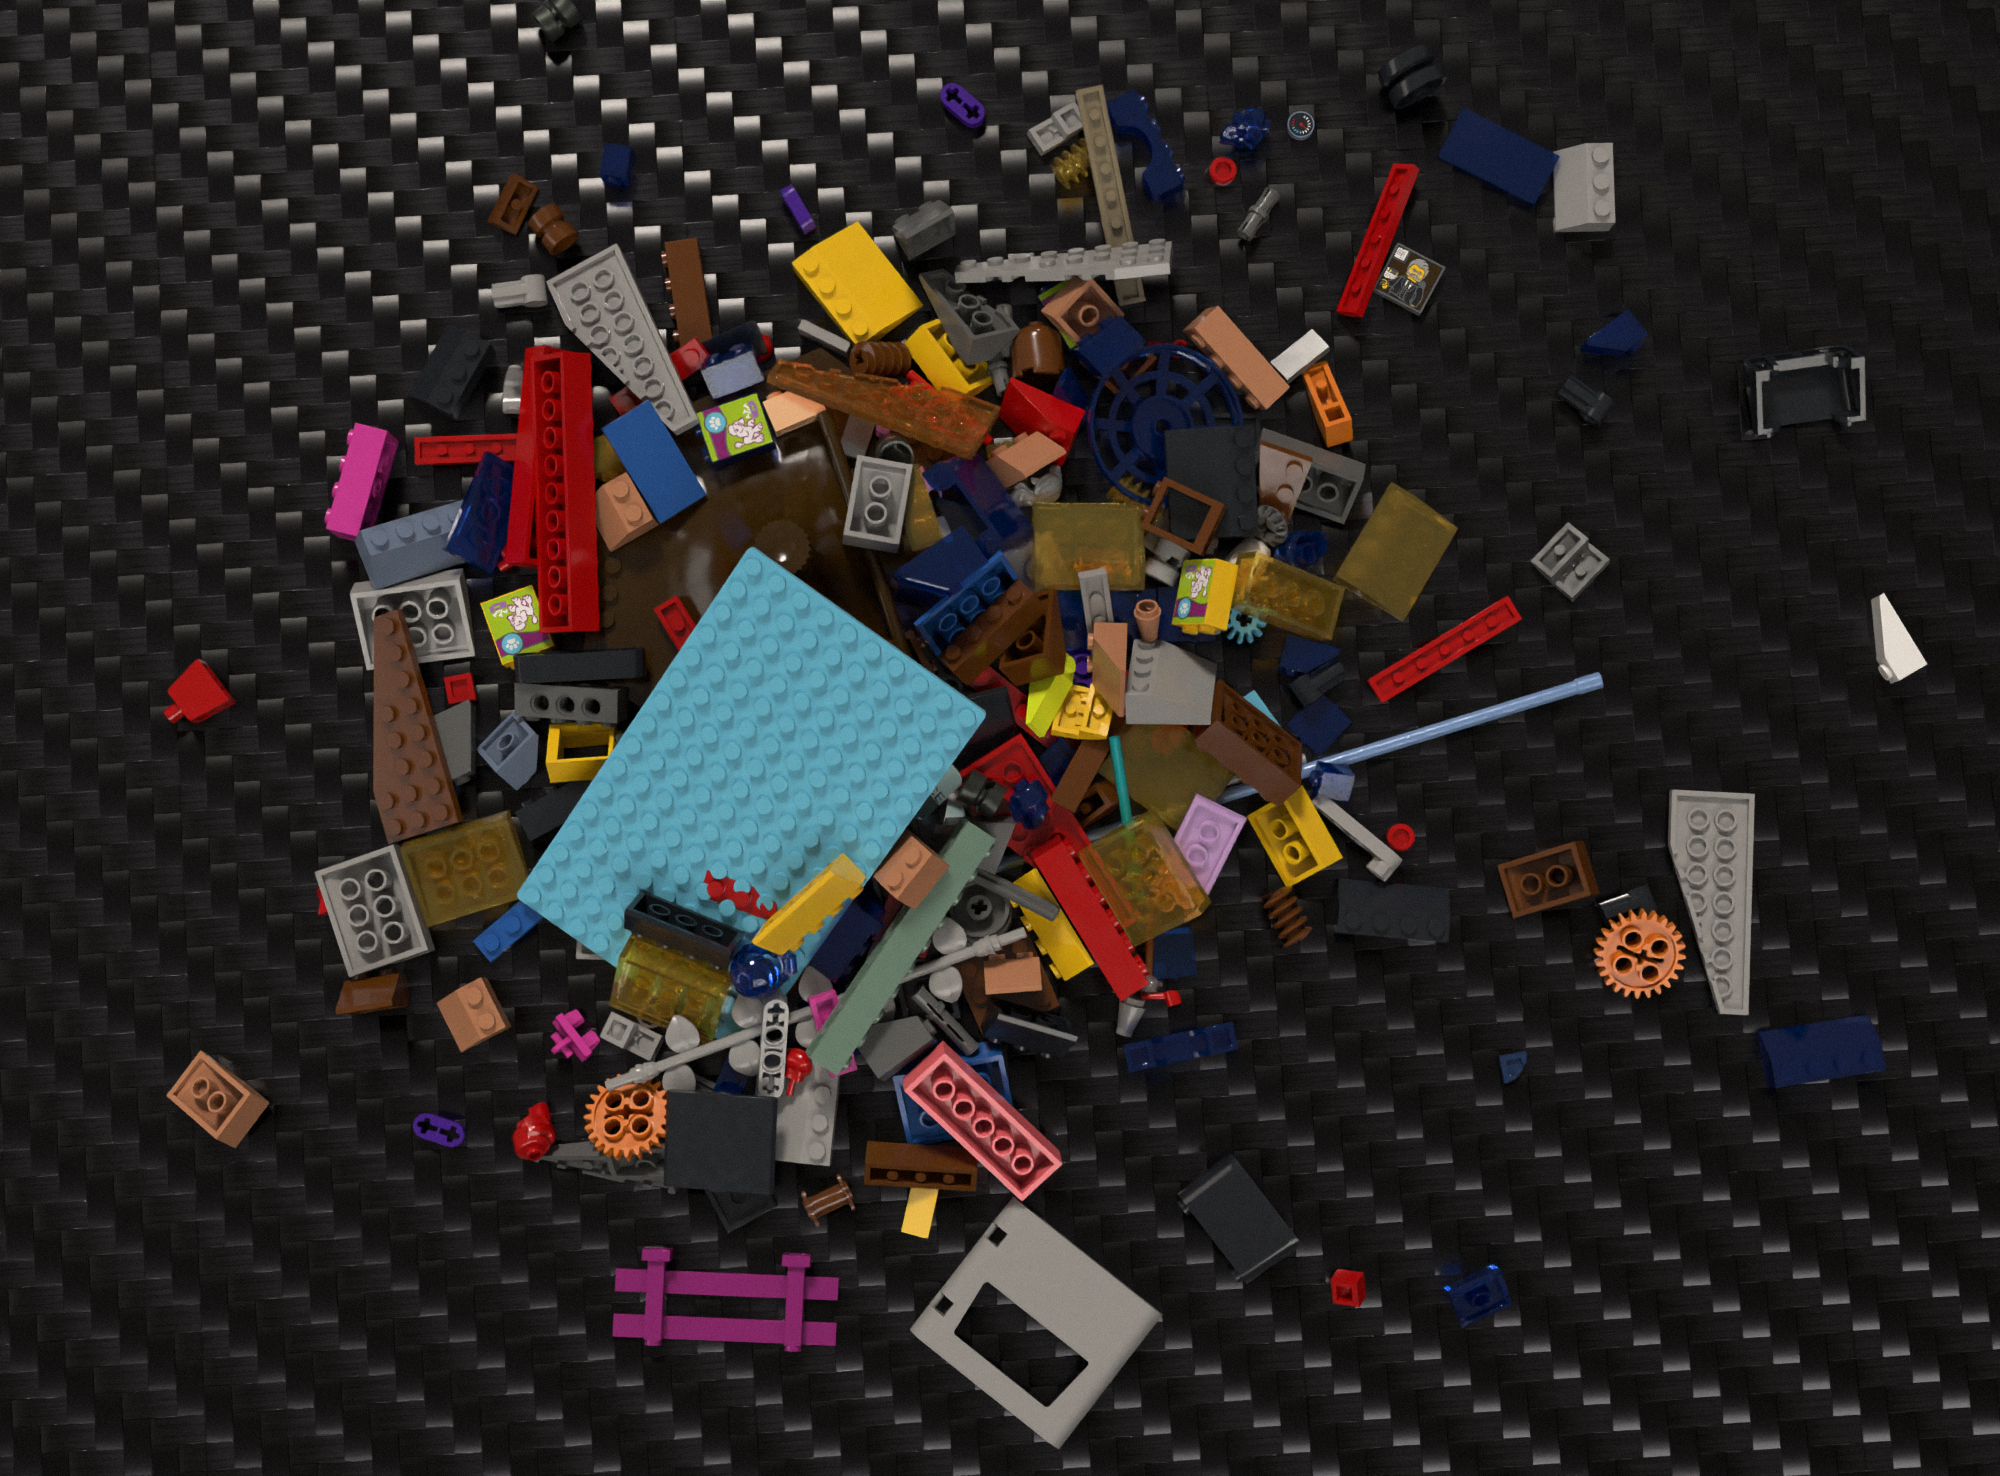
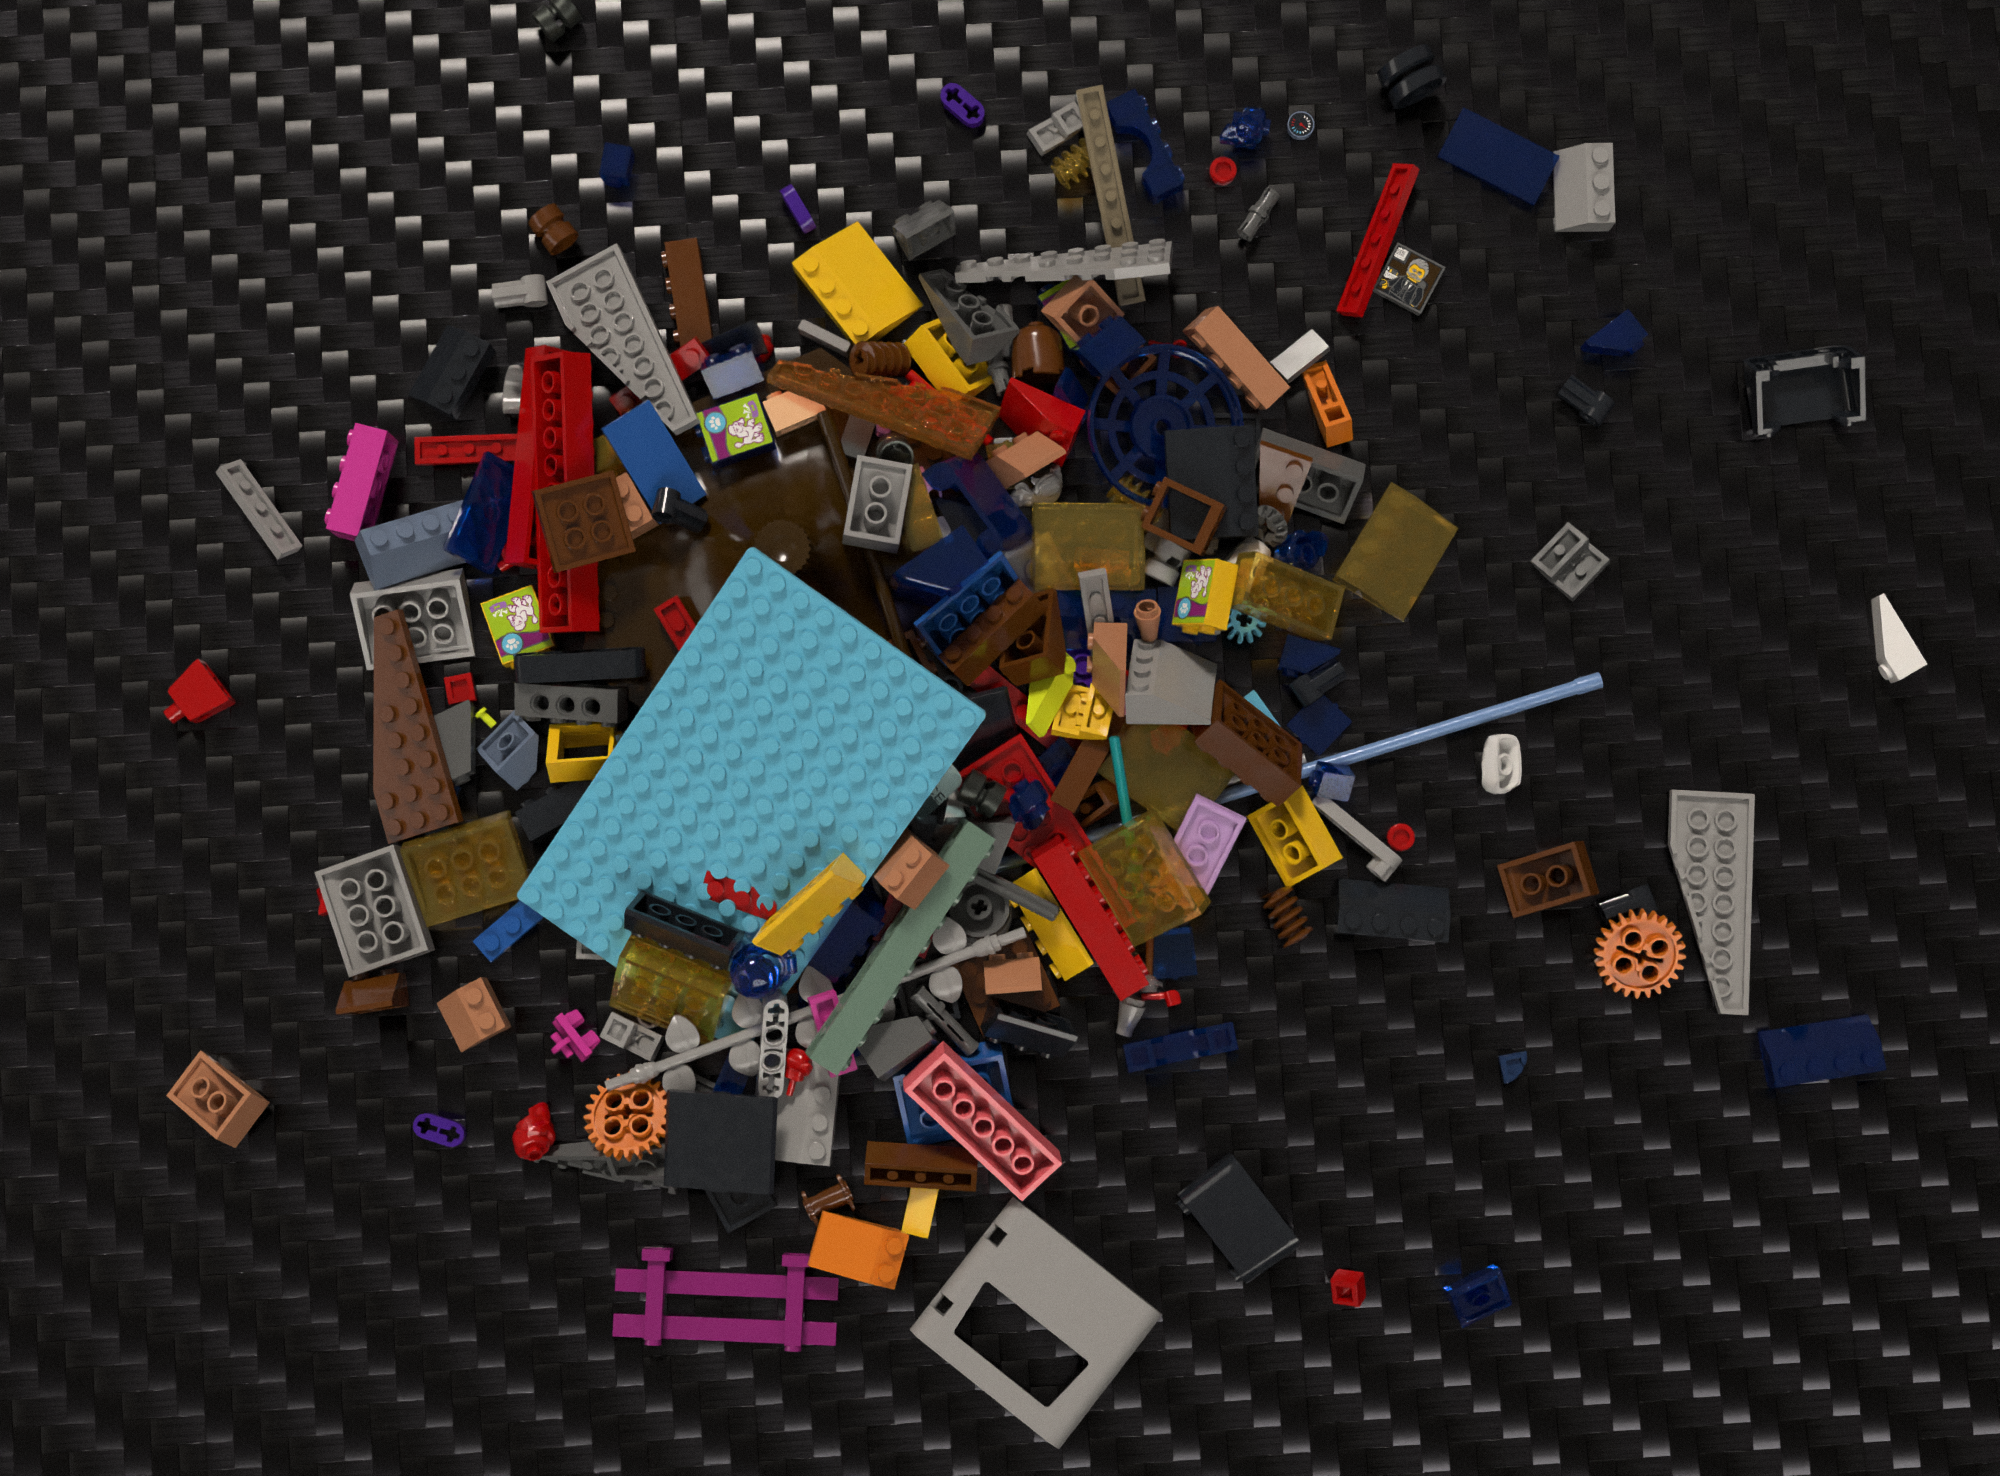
(259, 509): none -> light grey plate
(486, 717): none -> neon yellow piece
(513, 204): reddish brown slope -> none
(583, 521): none -> reddish brown plate
(670, 509): none -> black piece
(858, 1249): none -> orange slope
(1444, 649): red plate -> none
(1501, 763): none -> white piece

